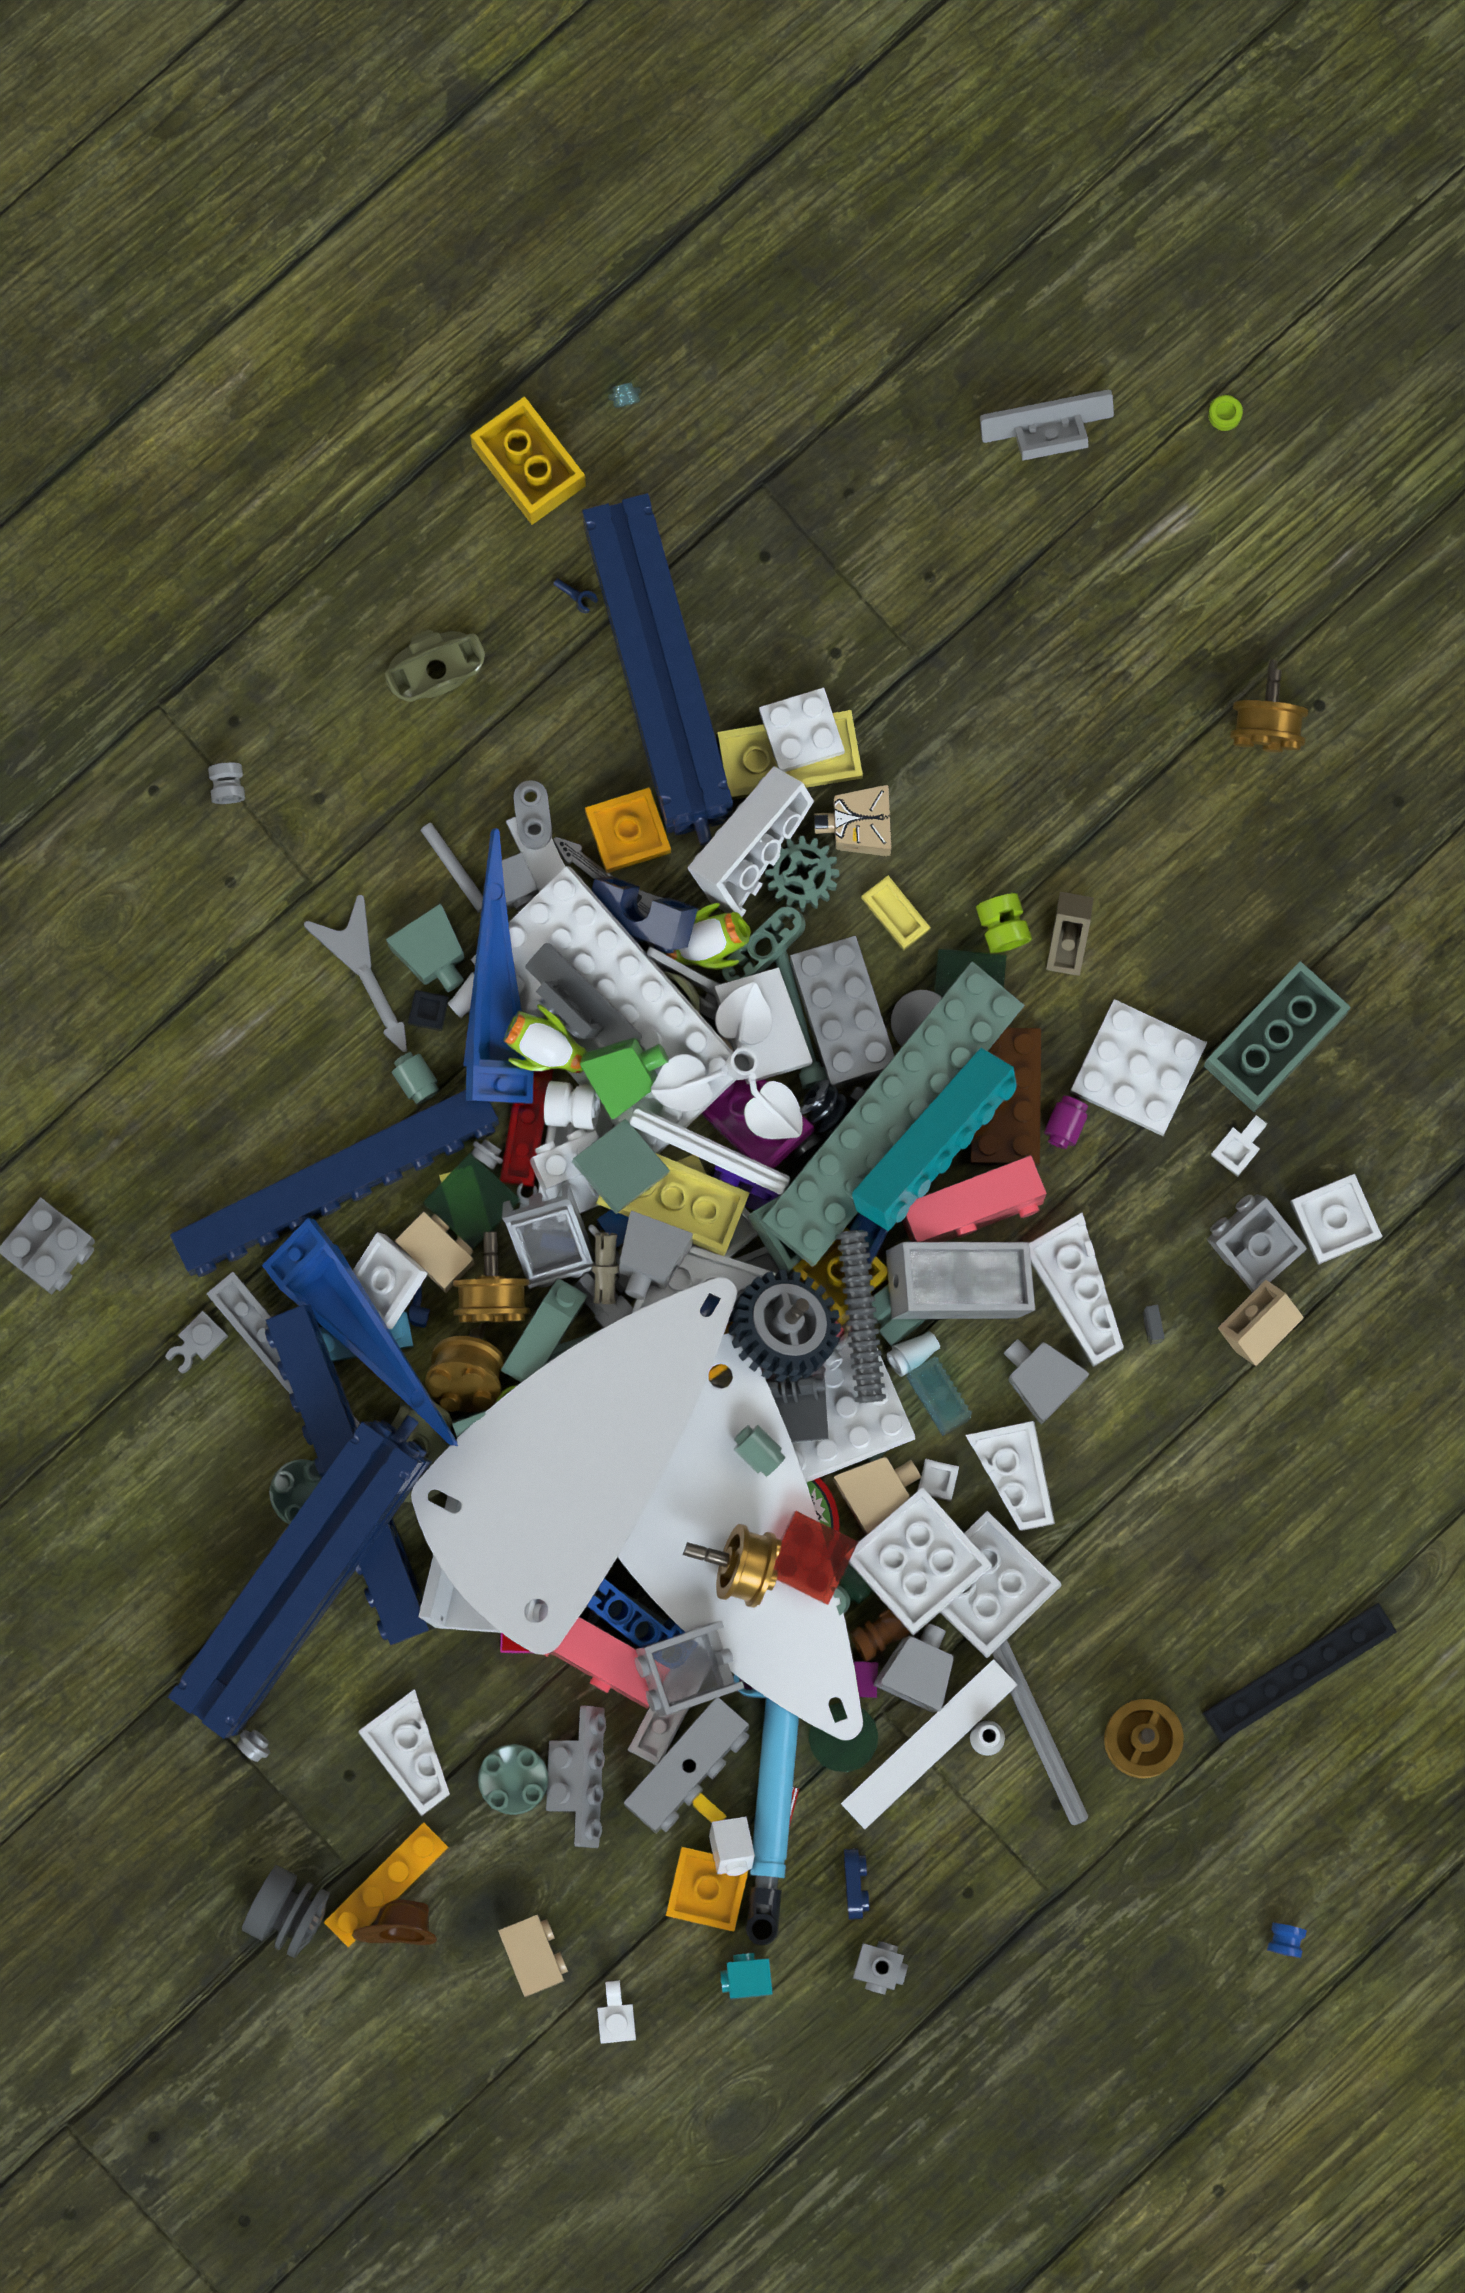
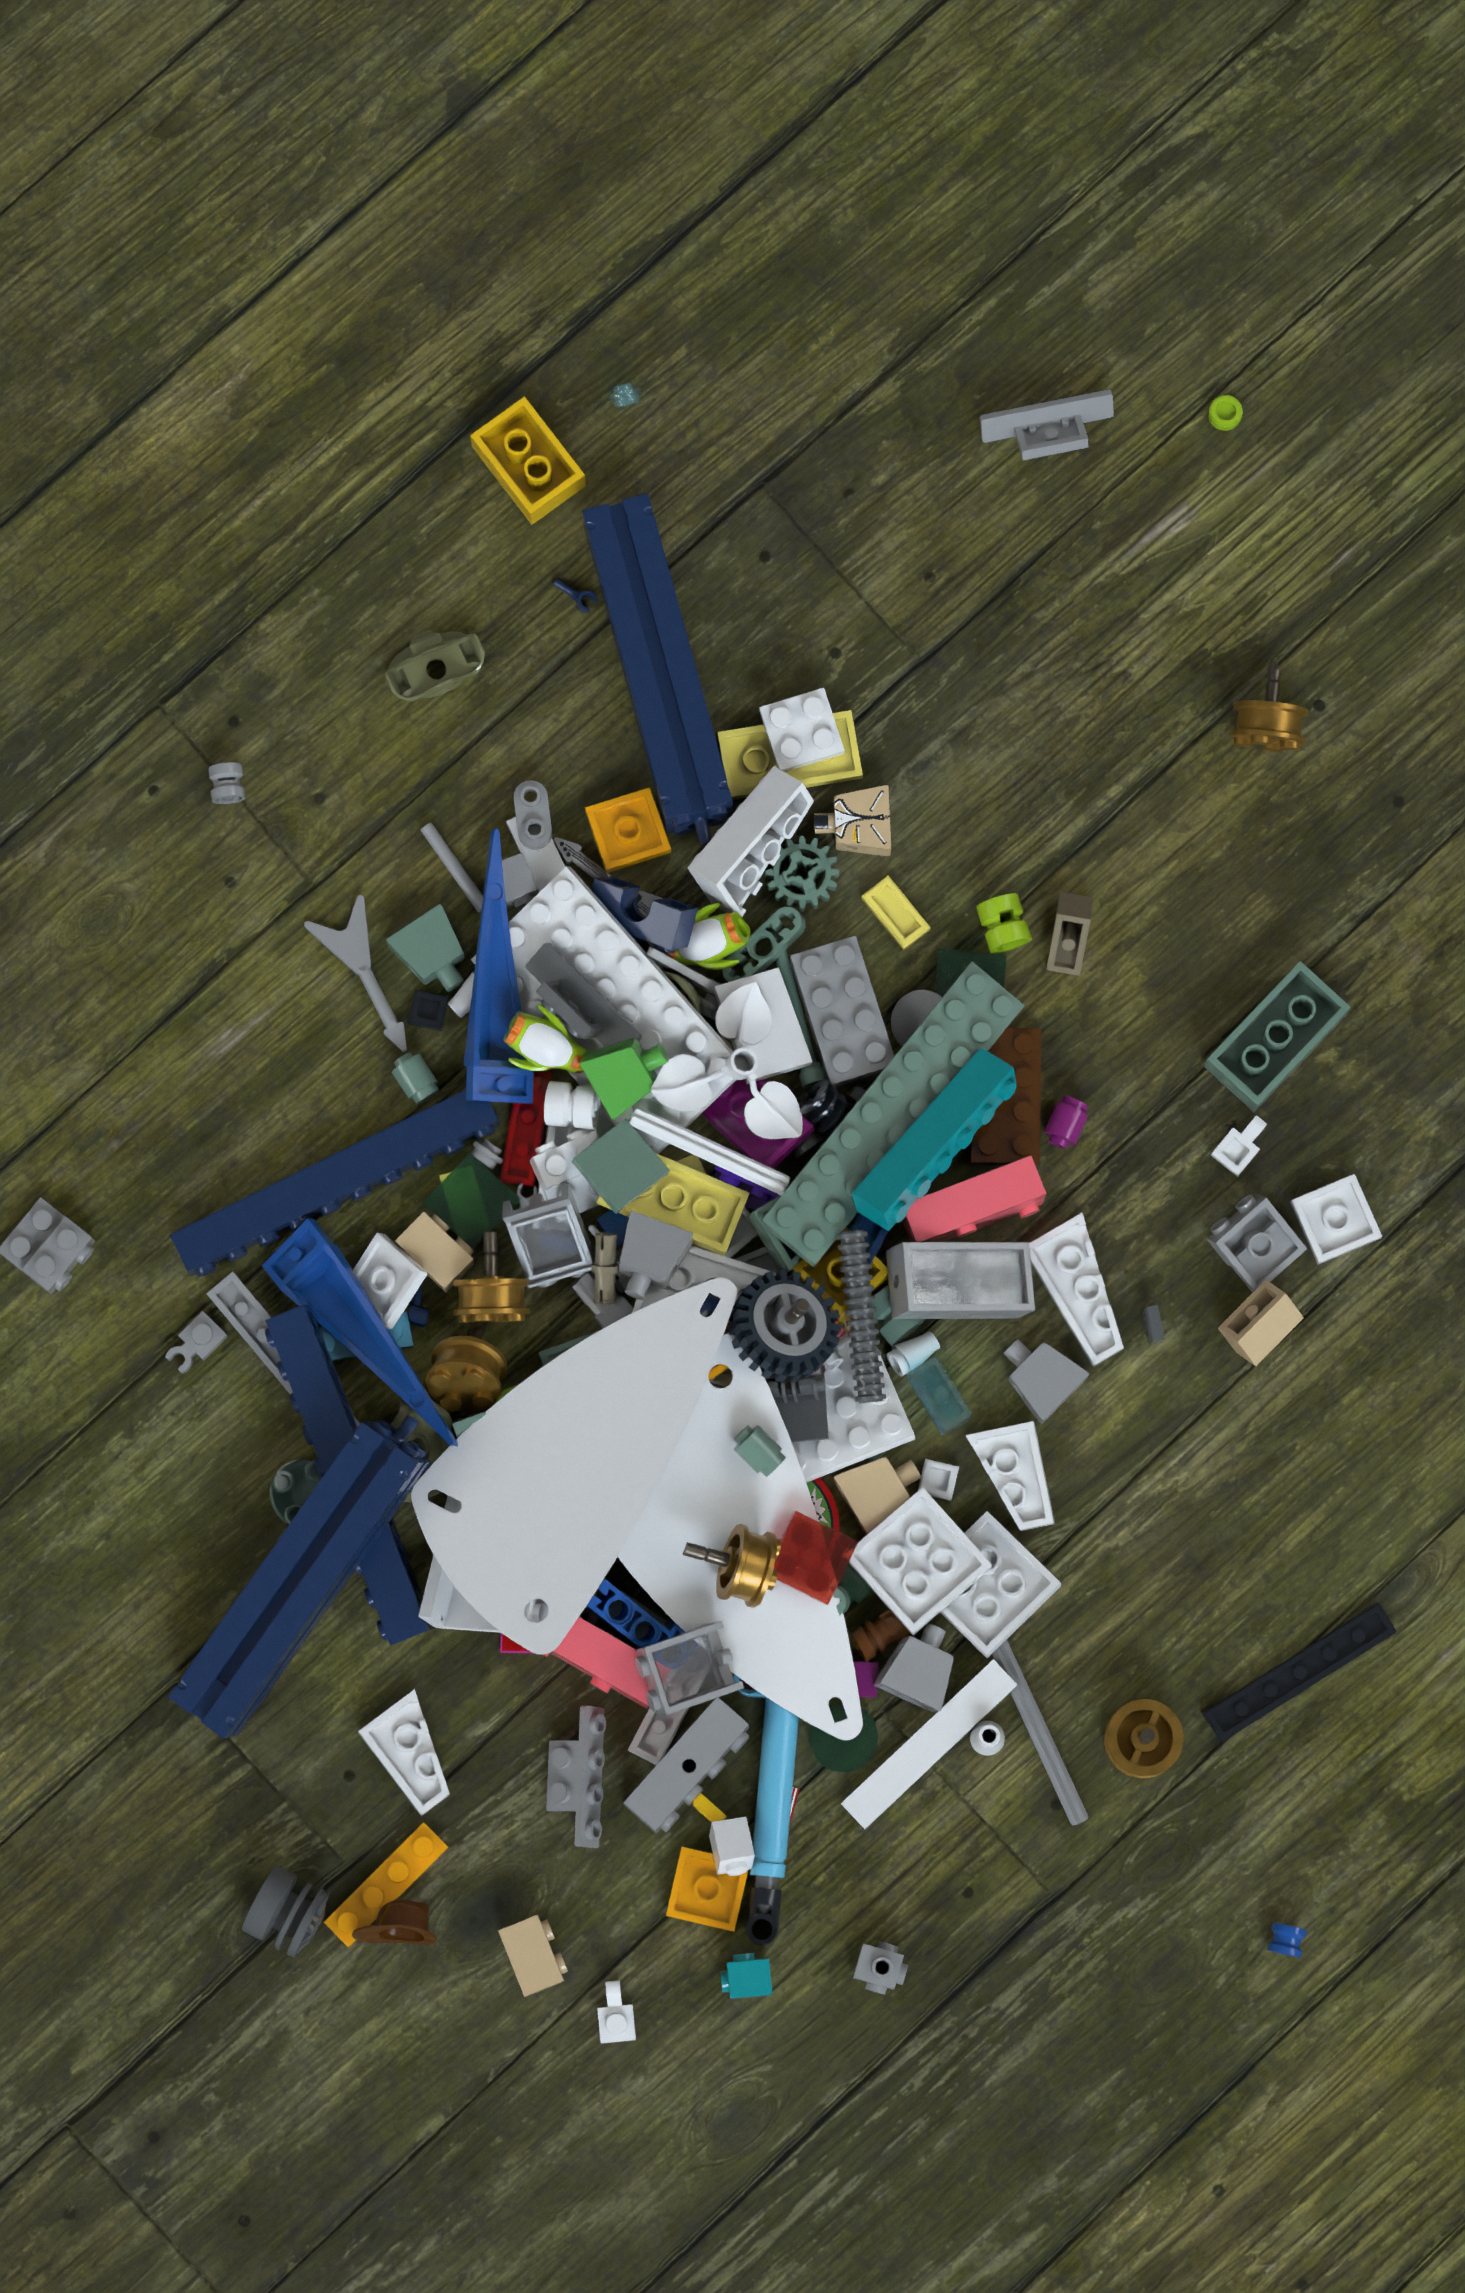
(253, 1745): light grey plate -> none
(513, 1779): sand green dish -> none
(545, 1330): sand green slope -> none
(856, 1898): dark blue plate -> none
(1138, 1067): white plate -> none

